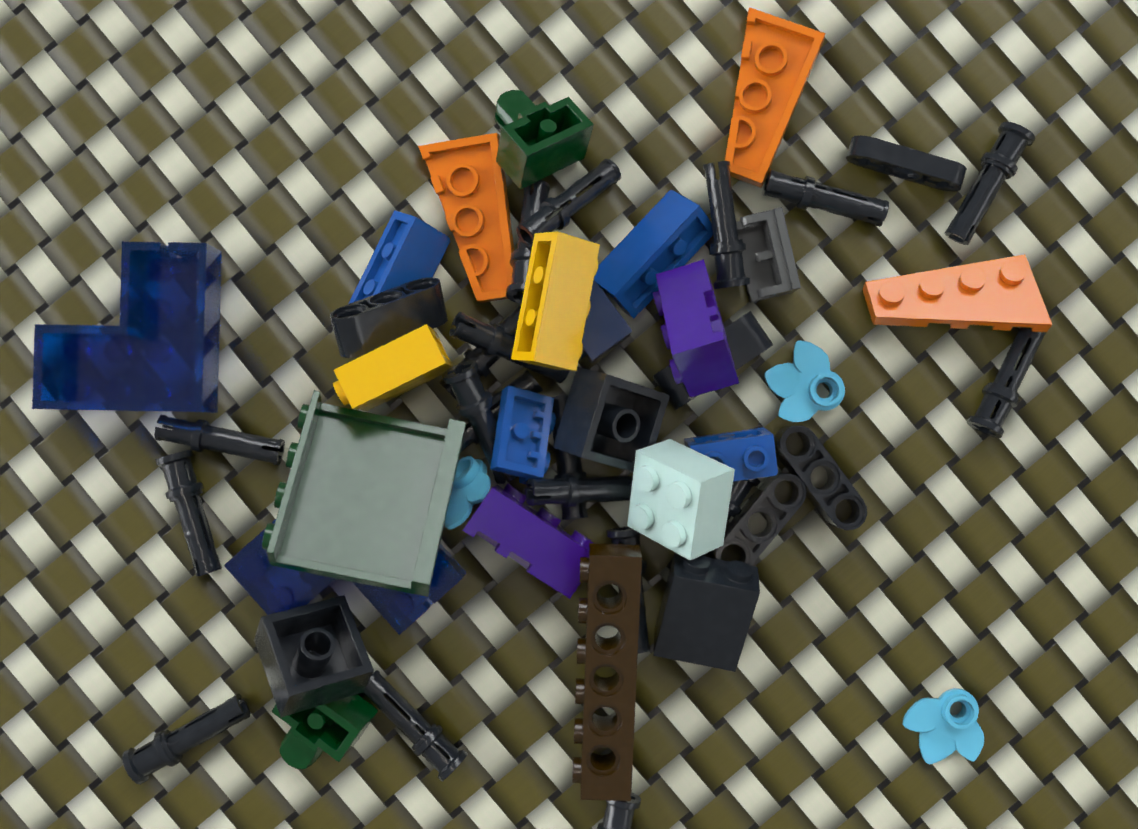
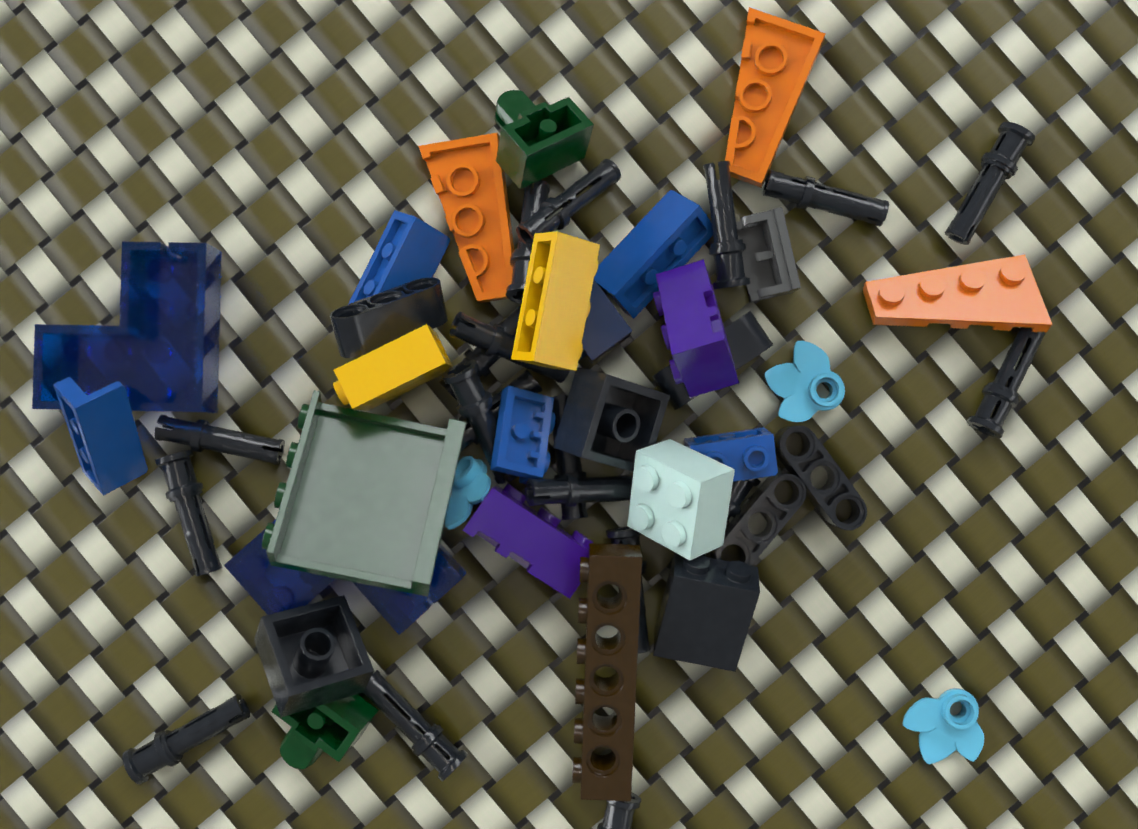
(102, 433): none -> blue panel
(906, 163): black beam -> none

